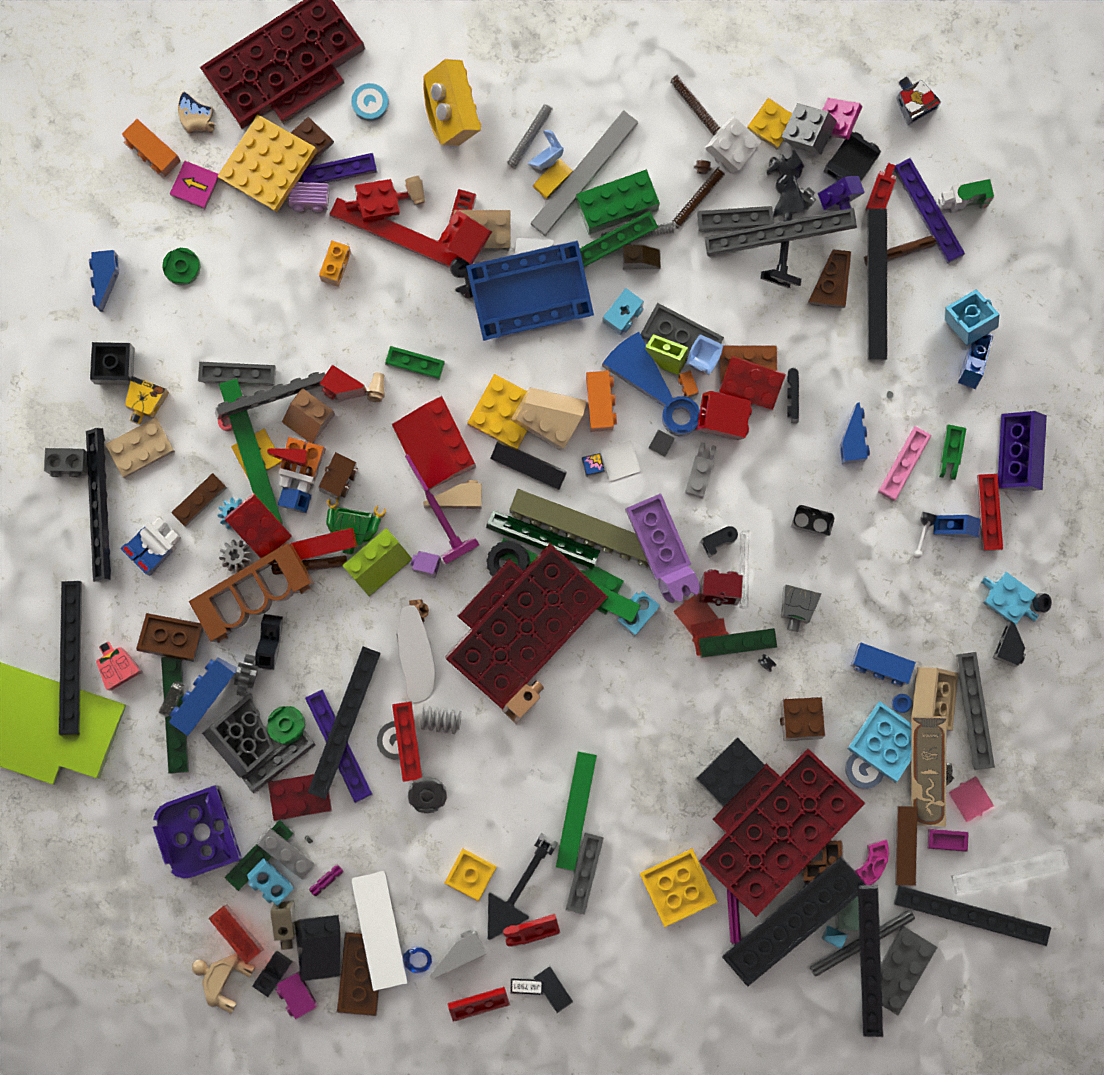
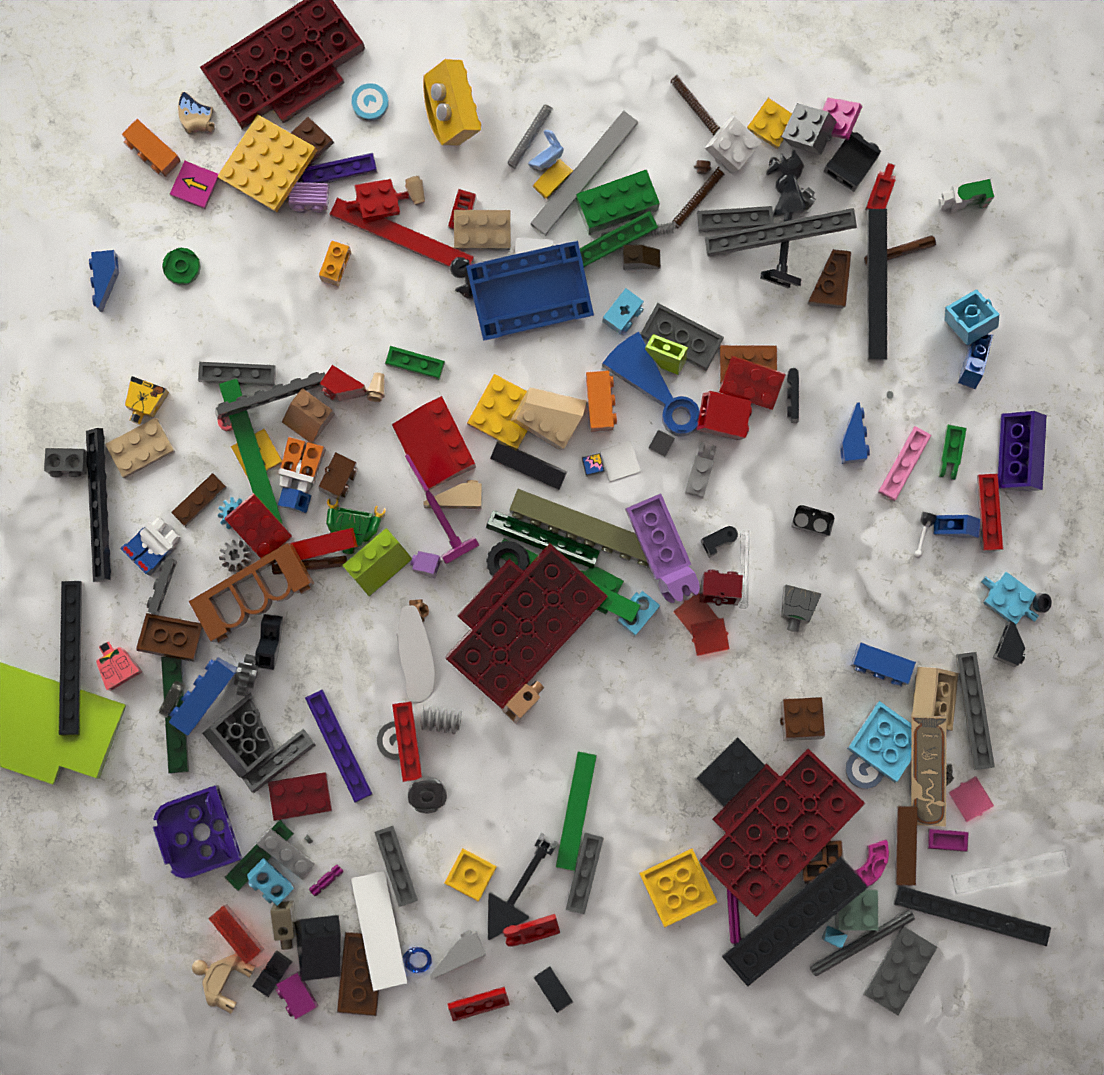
(112, 363): black brick -> none
(161, 585): none -> dark grey plate
(286, 725): green tile -> none
(294, 456): red slope -> none
(344, 723): black plate -> none
(396, 866): none -> dark grey plate
(464, 236): red slope -> none
(526, 986): sticker -> none
(688, 384): orange piece -> none
(704, 354): light blue piece -> none
(737, 642): dark green plate -> none
(767, 663): black bush -> none
(841, 193): dark purple brick -> none
(870, 960): black plate -> none
(901, 703): blue tile -> none
(916, 100): torso -> none
(929, 210): dark purple tile -> none

